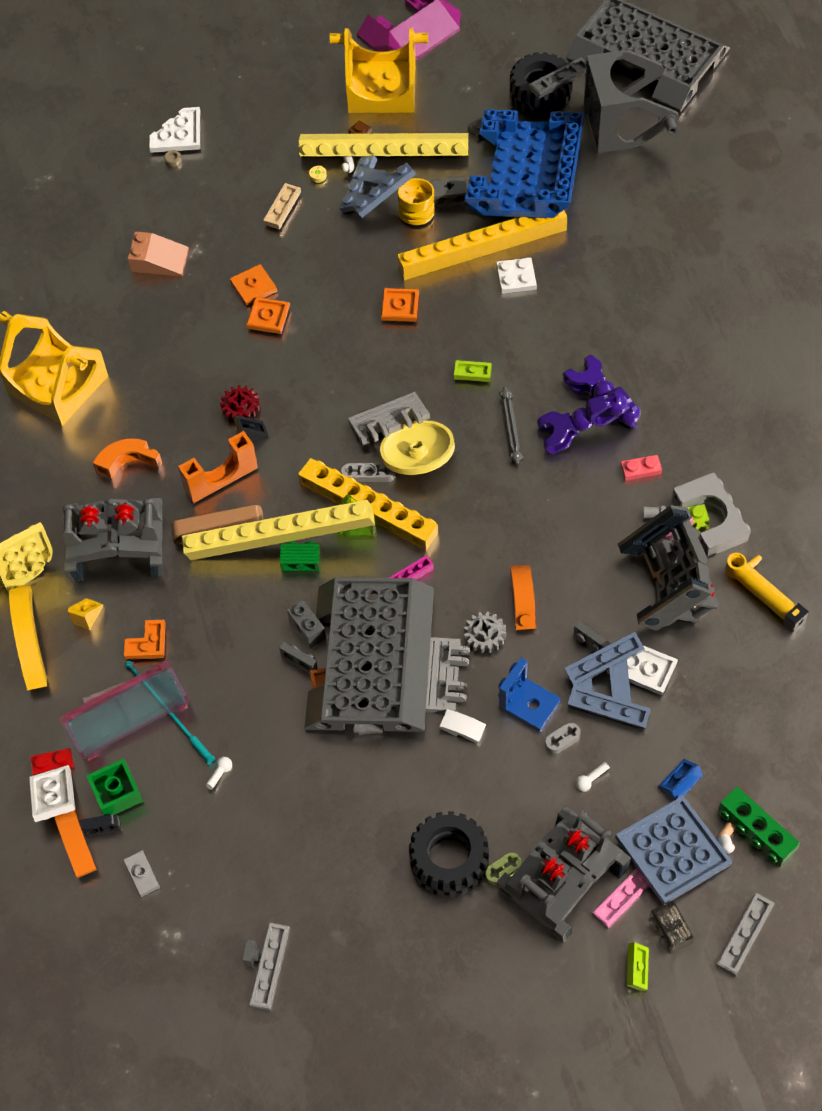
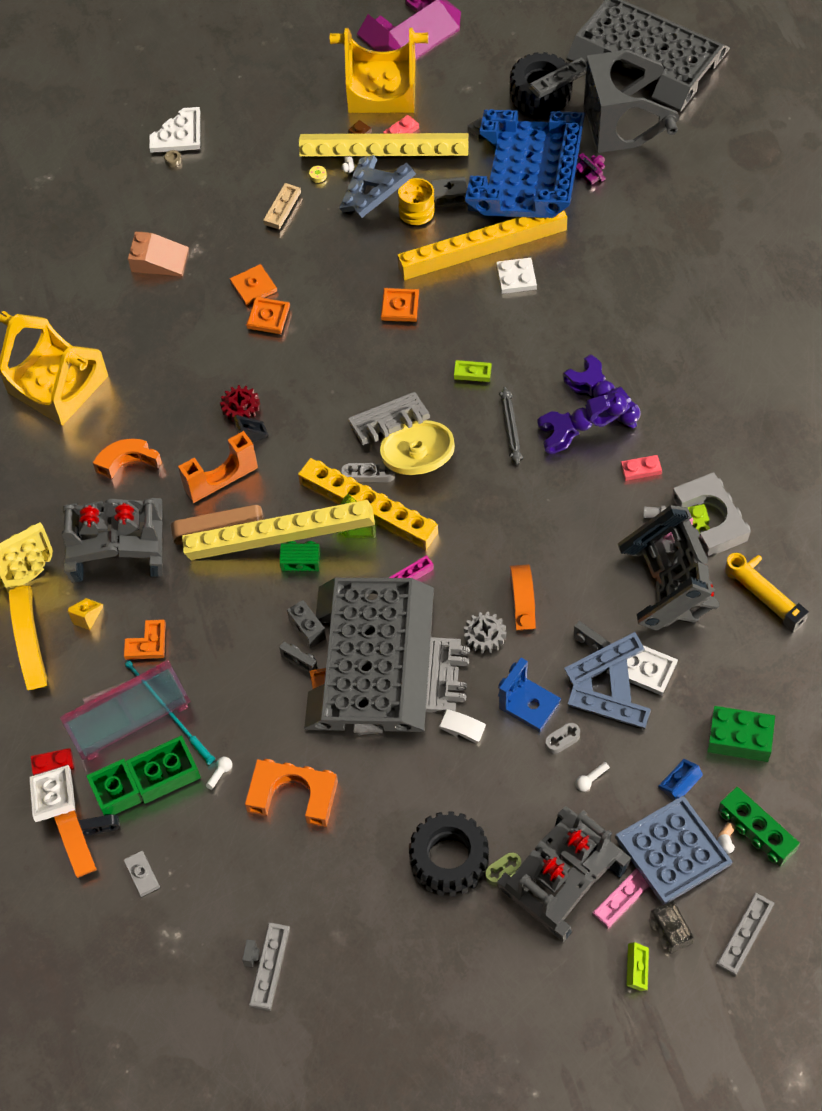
(163, 769): none -> green brick
(271, 775): none -> orange arch
(405, 125): none -> coral plate
(593, 166): none -> magenta hips
(741, 733): none -> green brick

